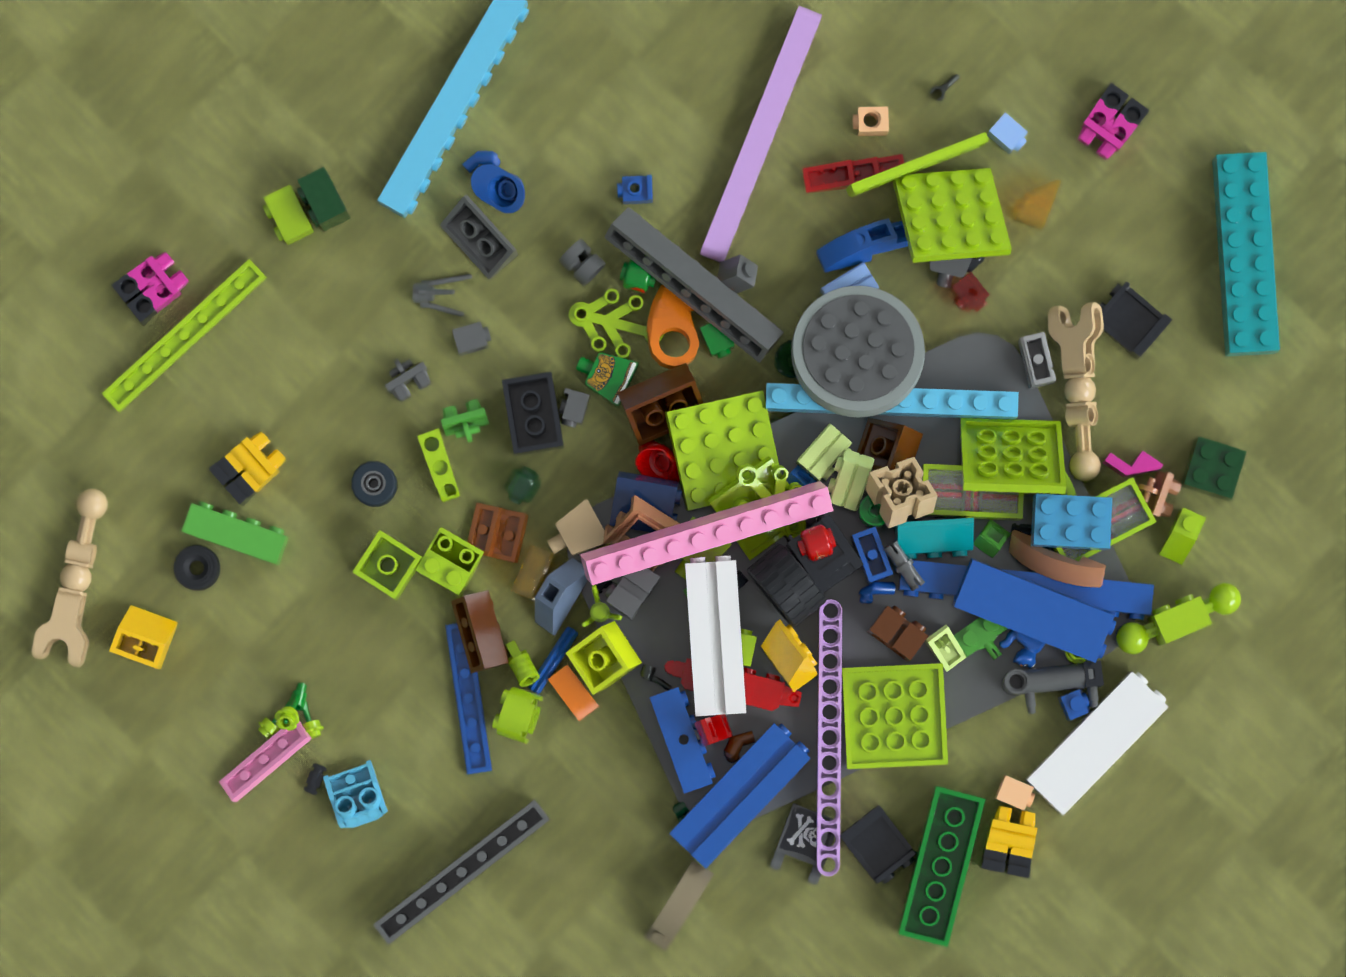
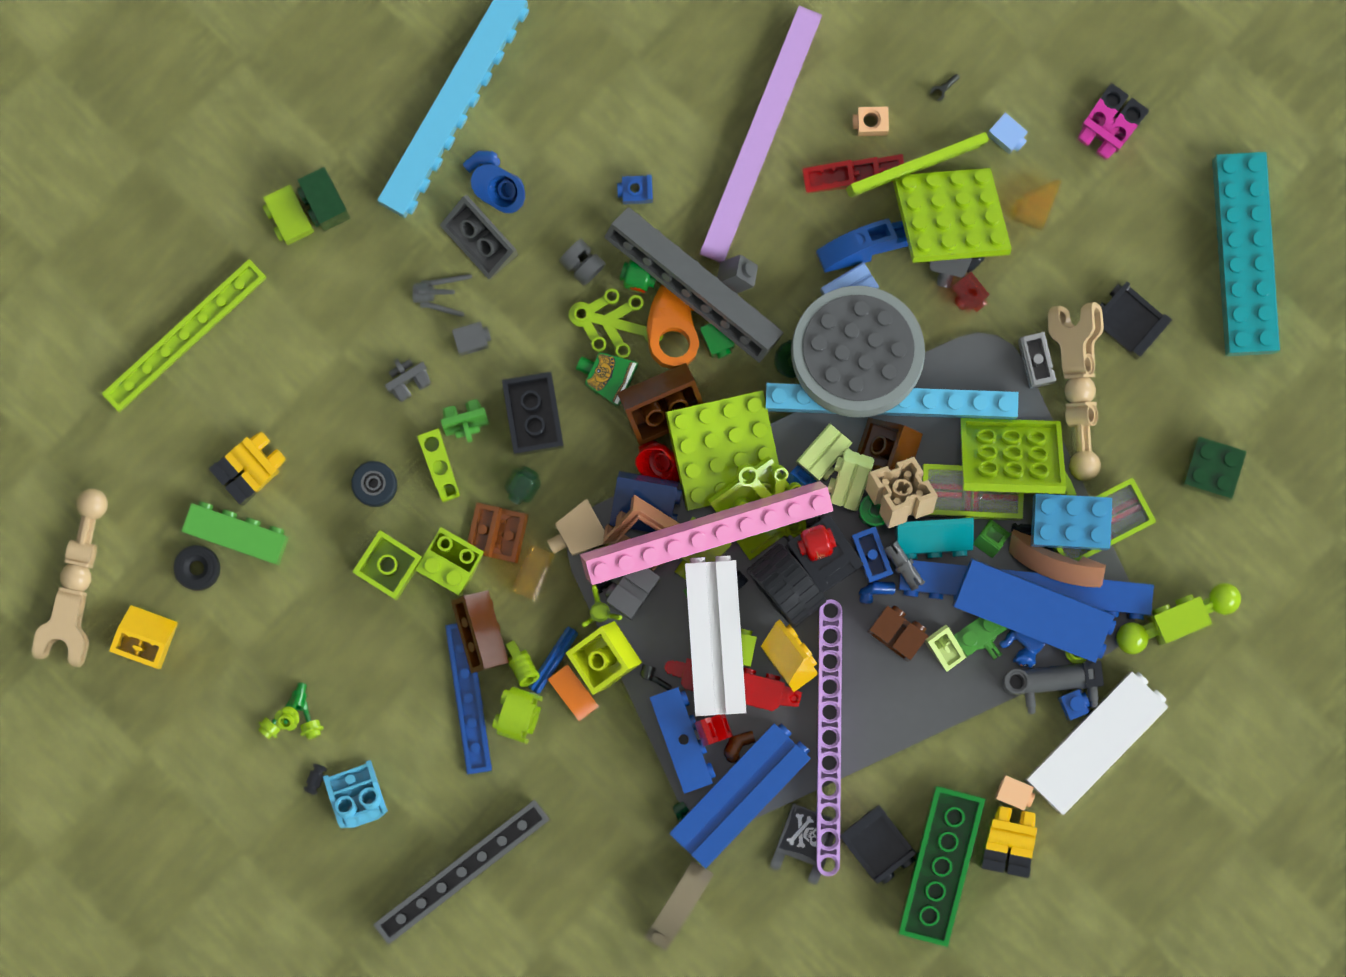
(149, 288): dark pink hips -> none
(264, 761): bright pink plate -> none
(558, 595): sand blue slope -> none
(574, 408): dark grey brick -> none
(894, 716): lime plate -> none
(1142, 464): dark pink slope -> none
(1156, 493): nougat hips -> none
(1182, 535): lime slope -> none

